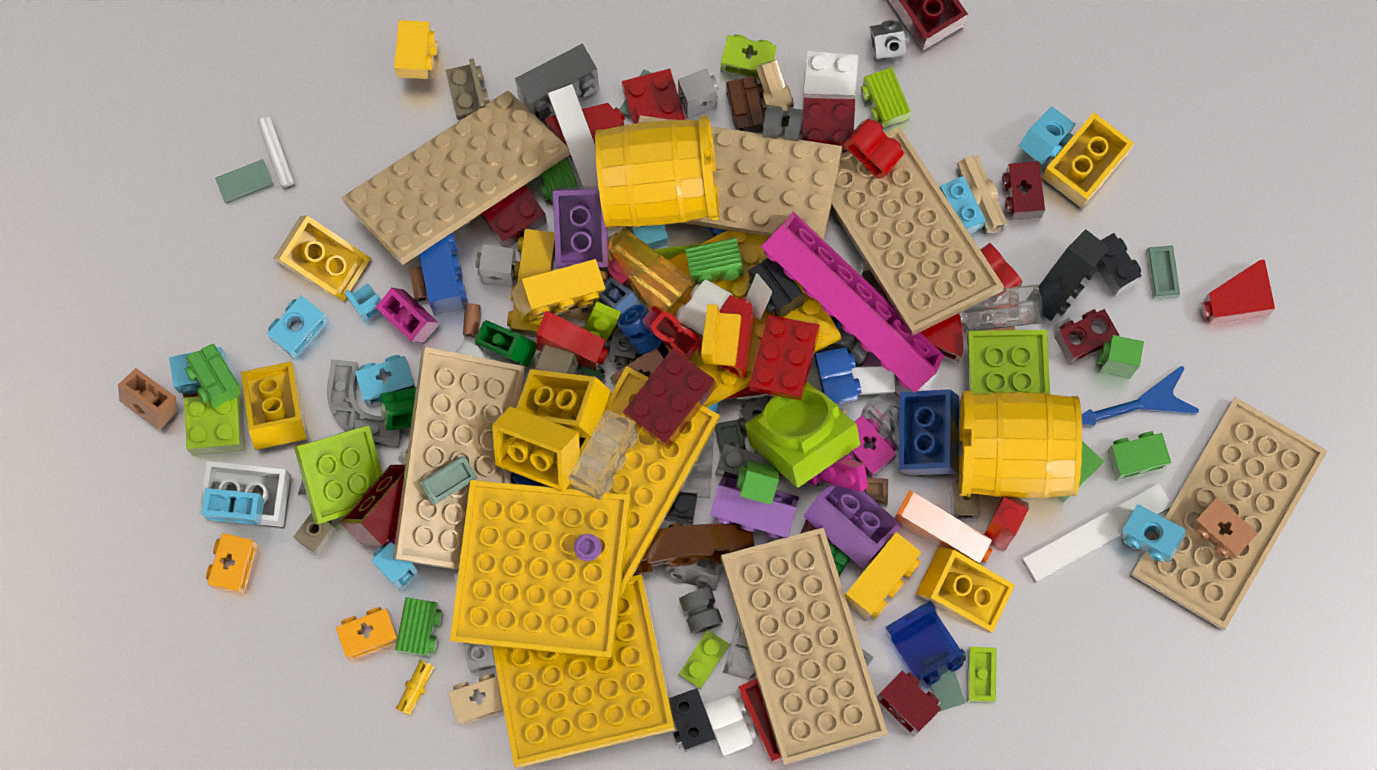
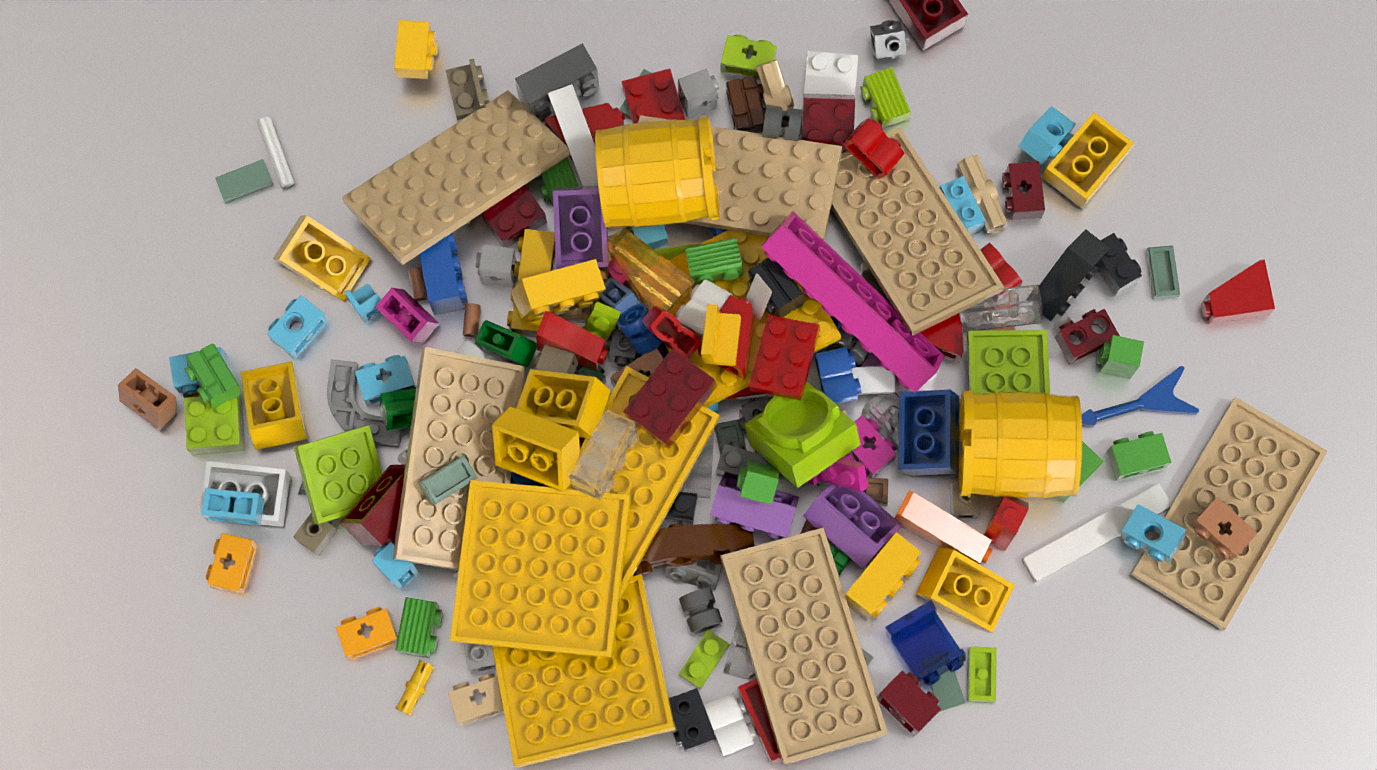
(587, 547): medium lavender plate -> none

